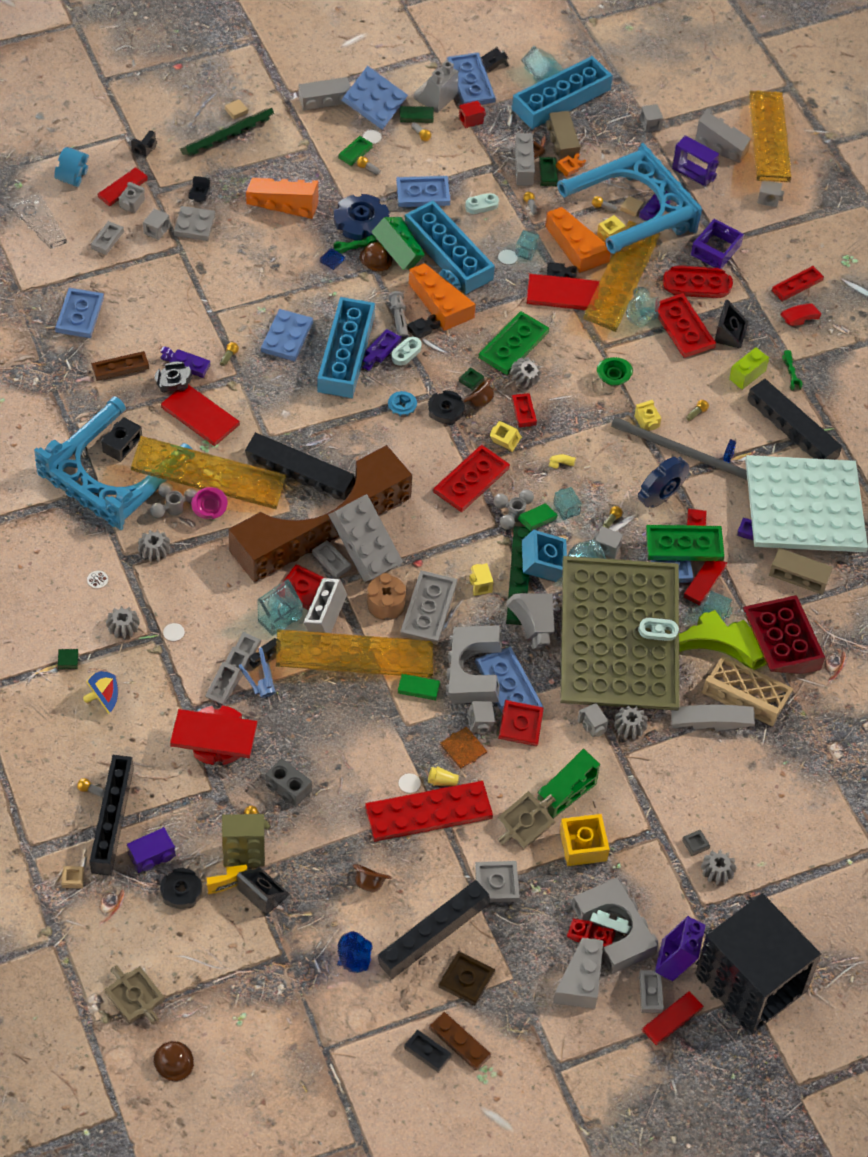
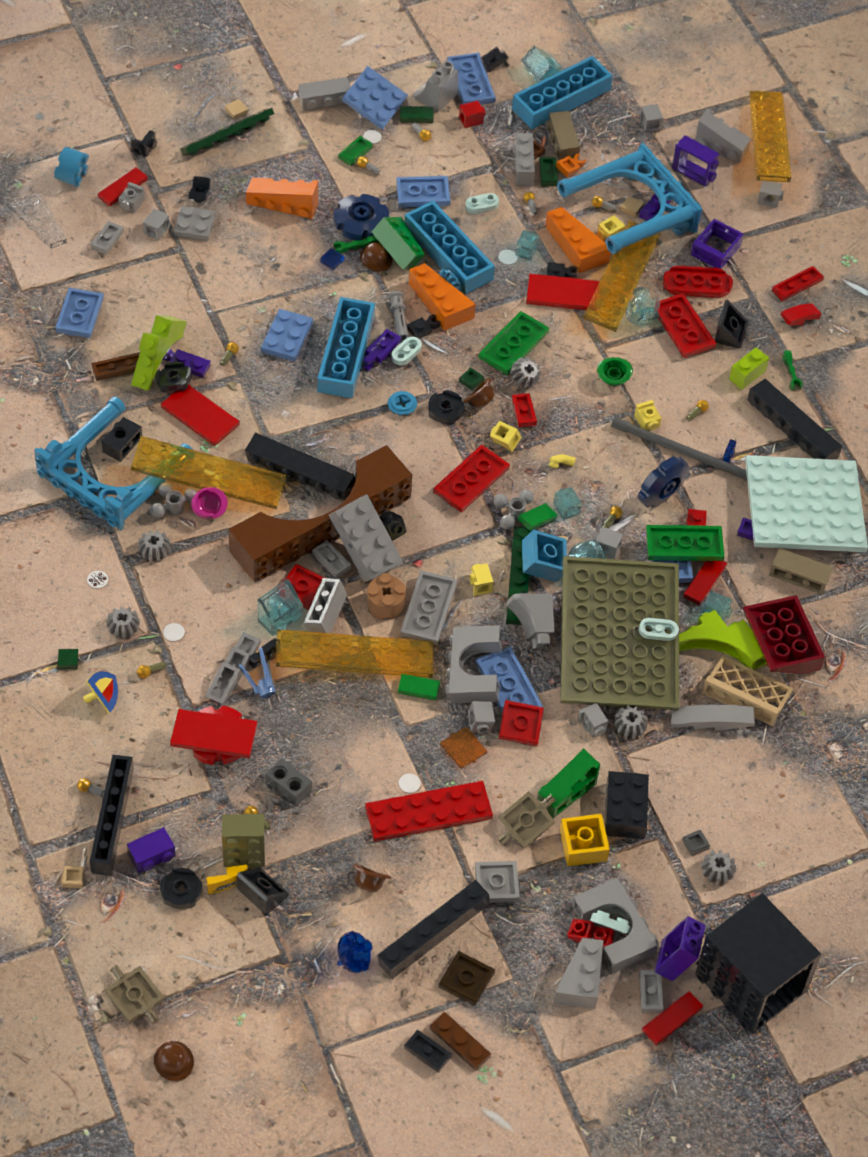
(144, 671): none -> piece
(154, 346): none -> lime arch
(393, 524): none -> black bracket
(442, 777): light yellow cone -> none
(626, 804): none -> black brick

